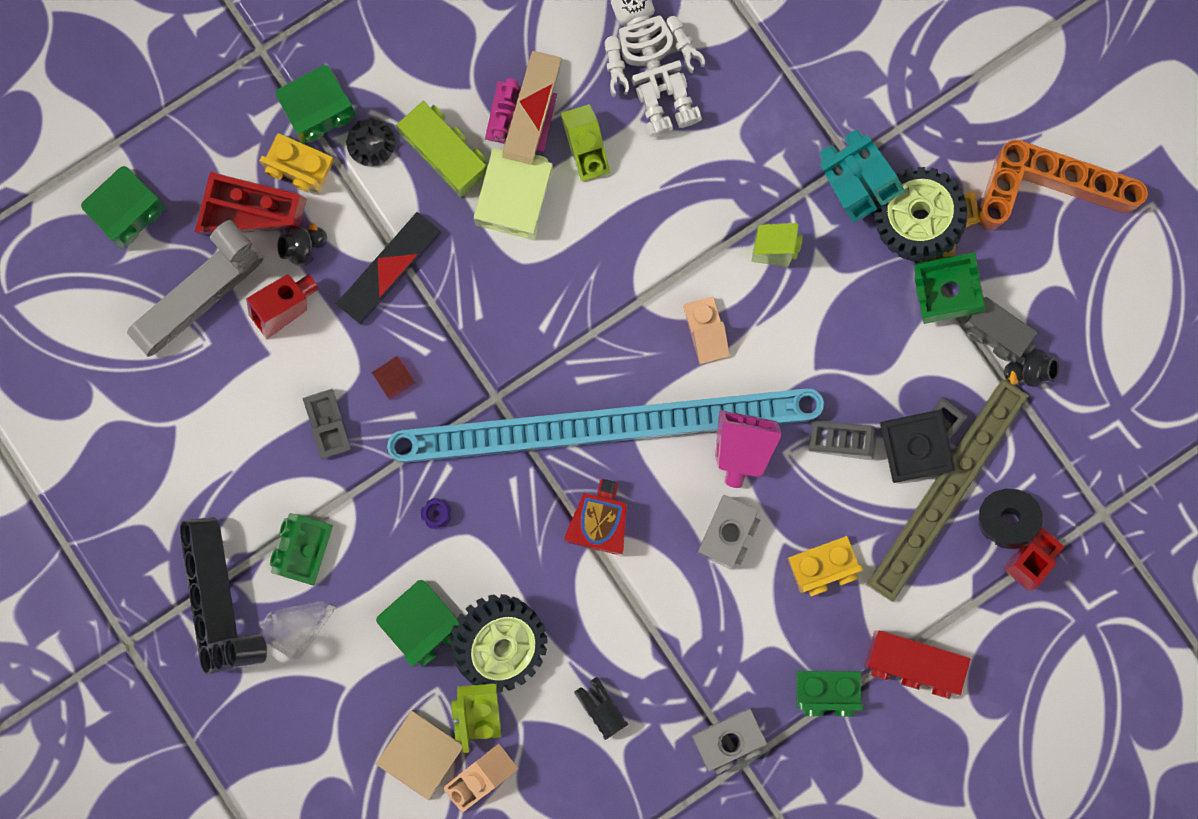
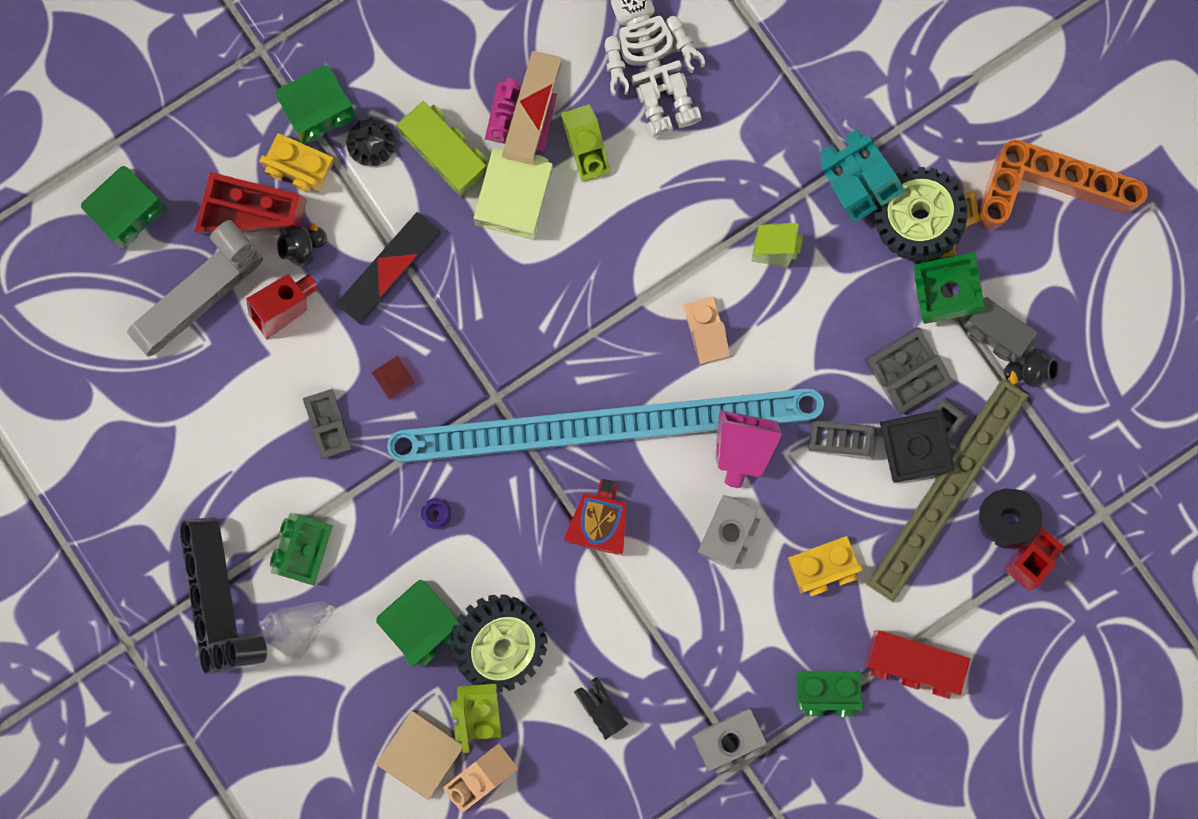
(908, 370): none -> dark grey slope

